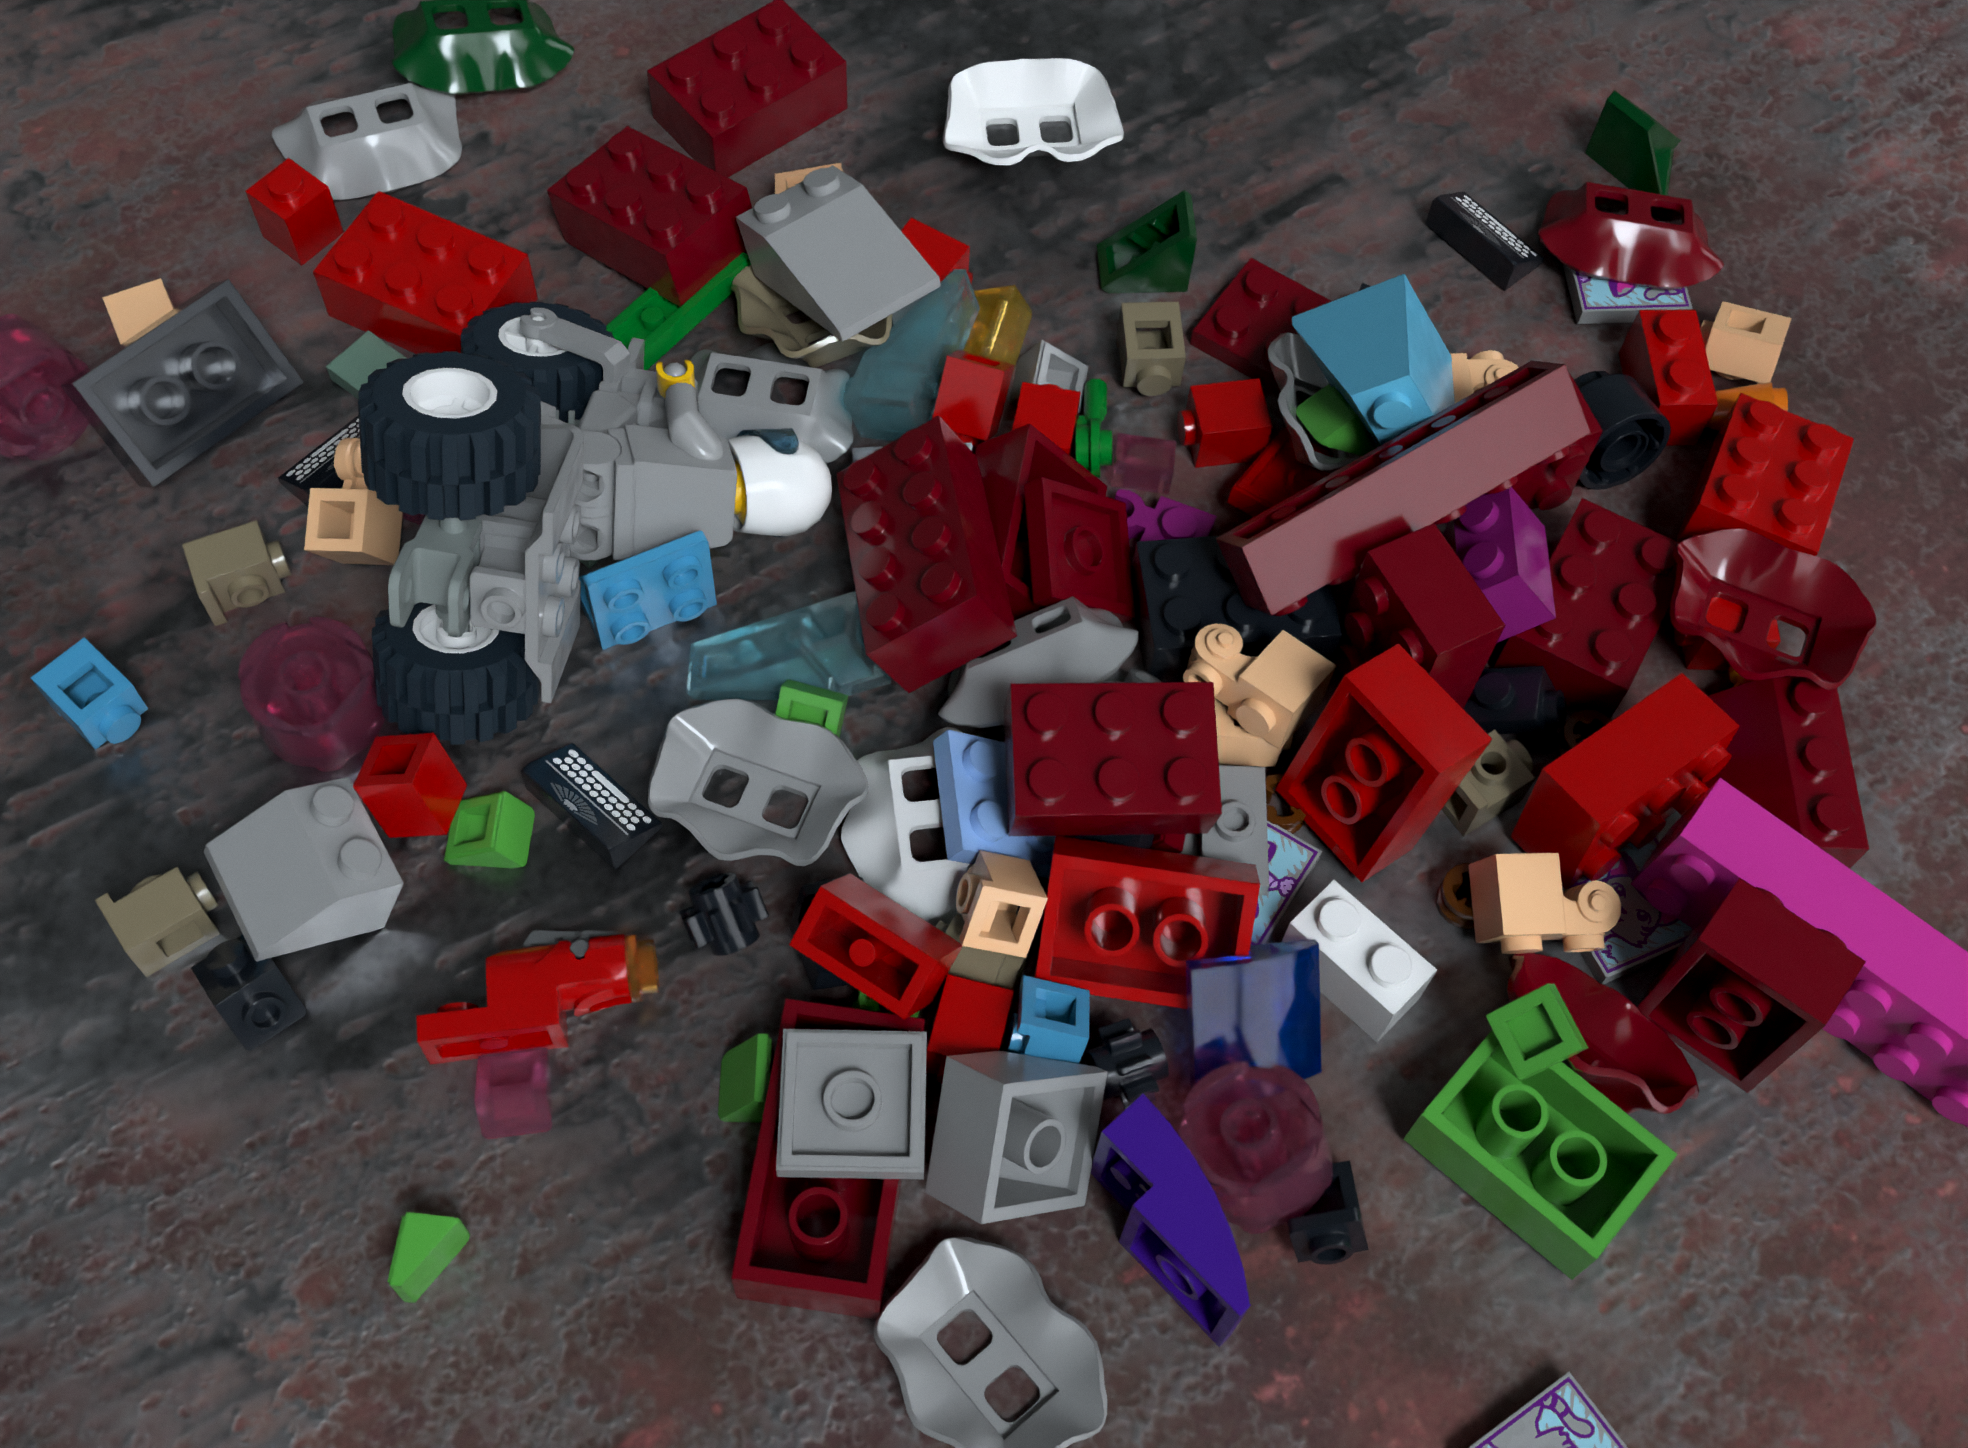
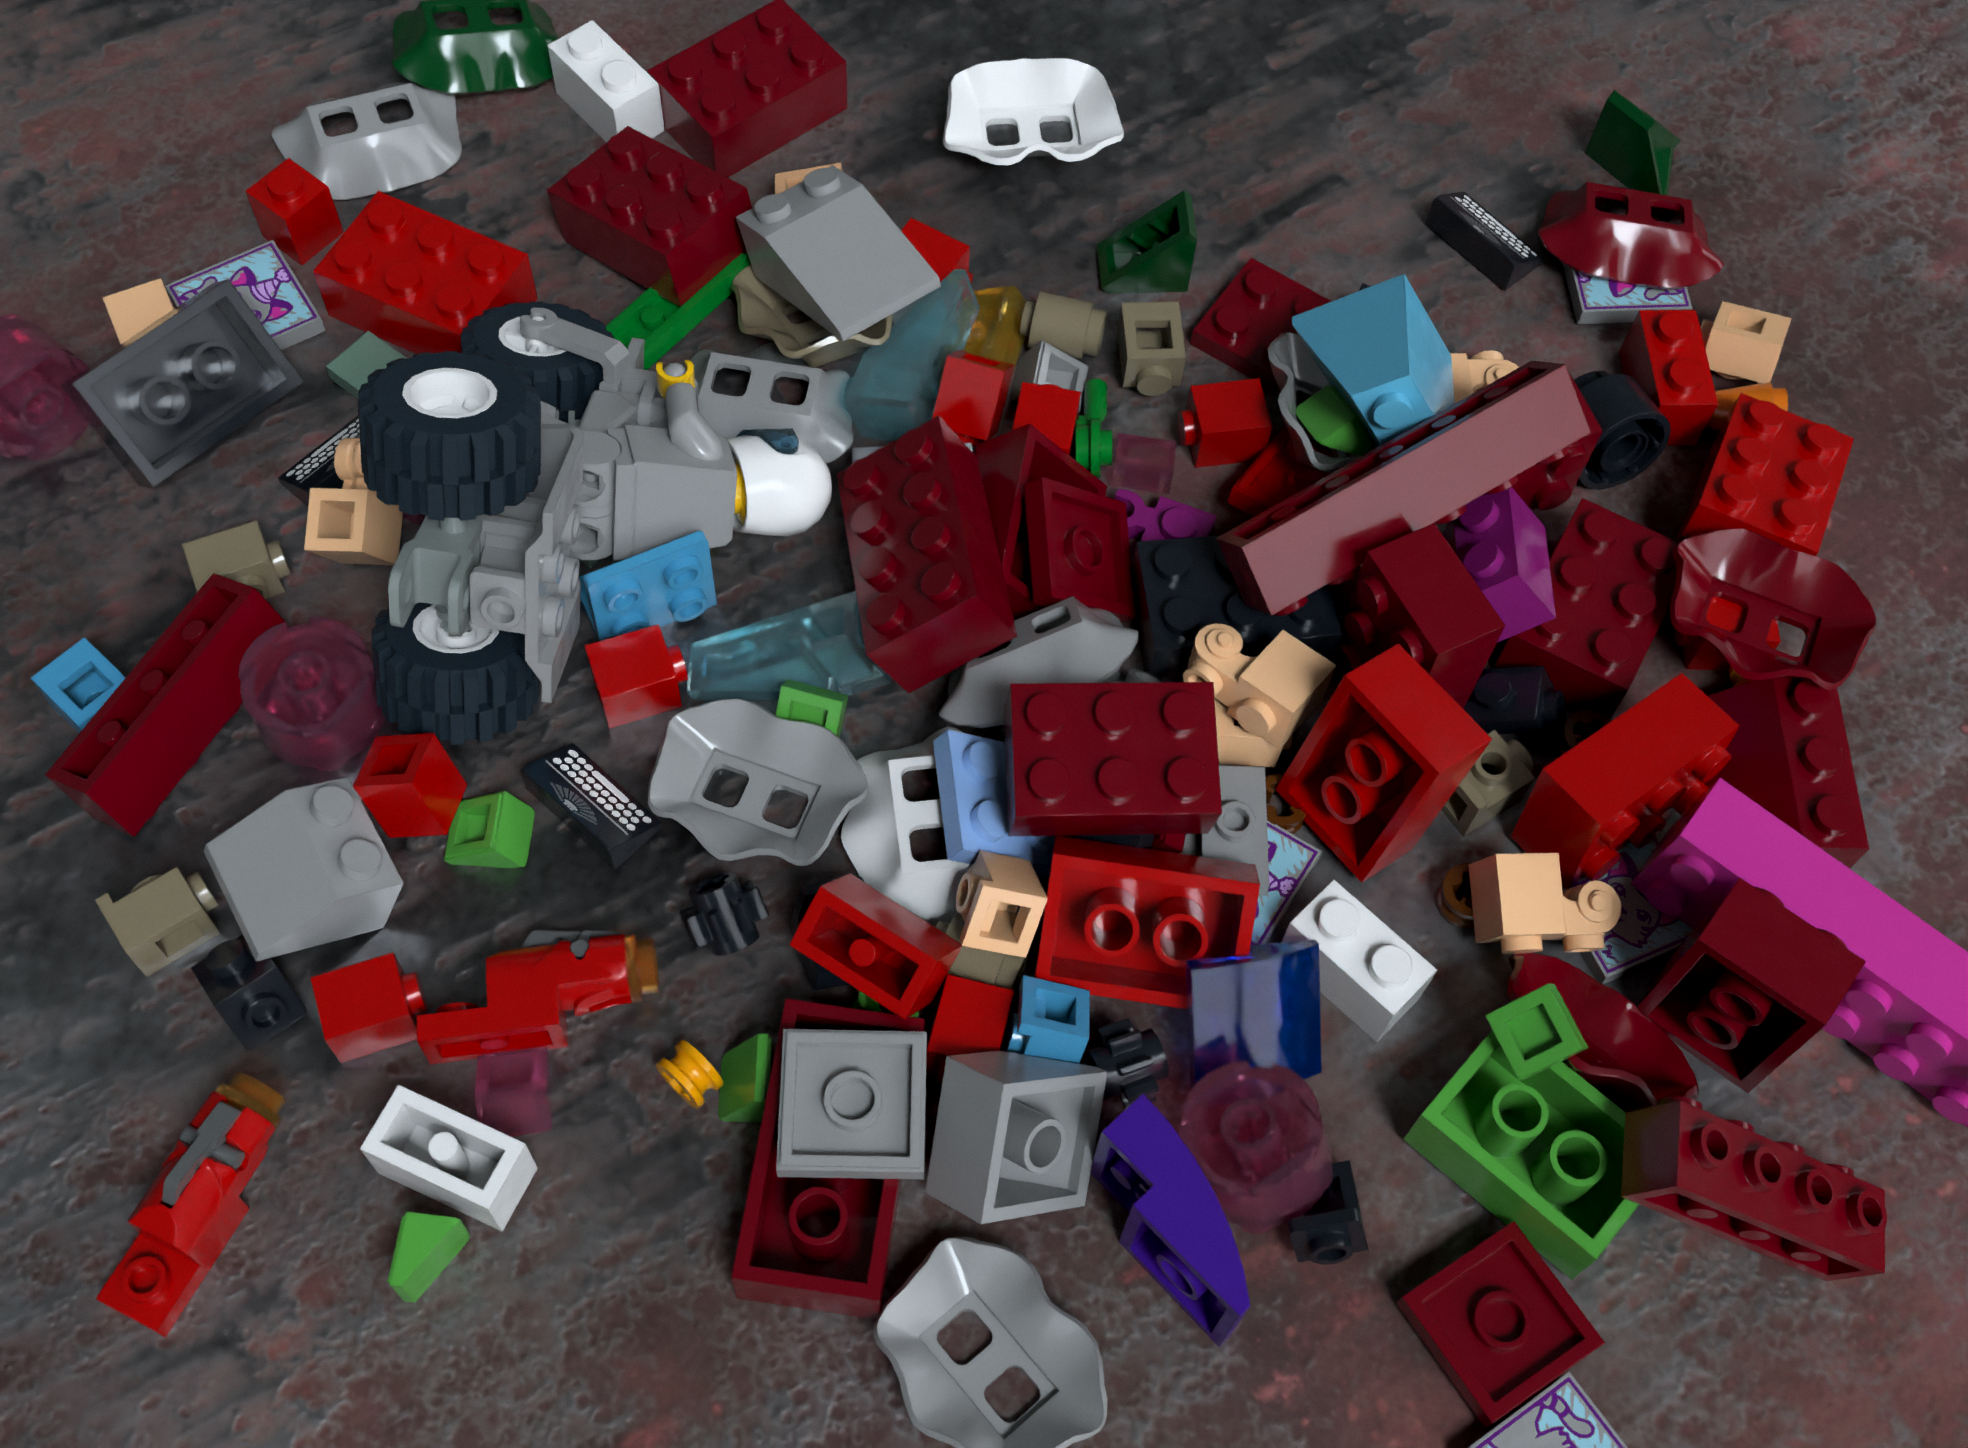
(165, 708): none -> dark red brick
(193, 1204): none -> red plate
(266, 287): none -> tile
(368, 1006): none -> red brick
(449, 1157): none -> white brick
(605, 83): none -> white brick
(636, 675): none -> red brick
(689, 1074): none -> light orange bush
(1064, 323): none -> dark tan brick
(1500, 1323): none -> dark red plate
(1753, 1190): none -> dark red brick

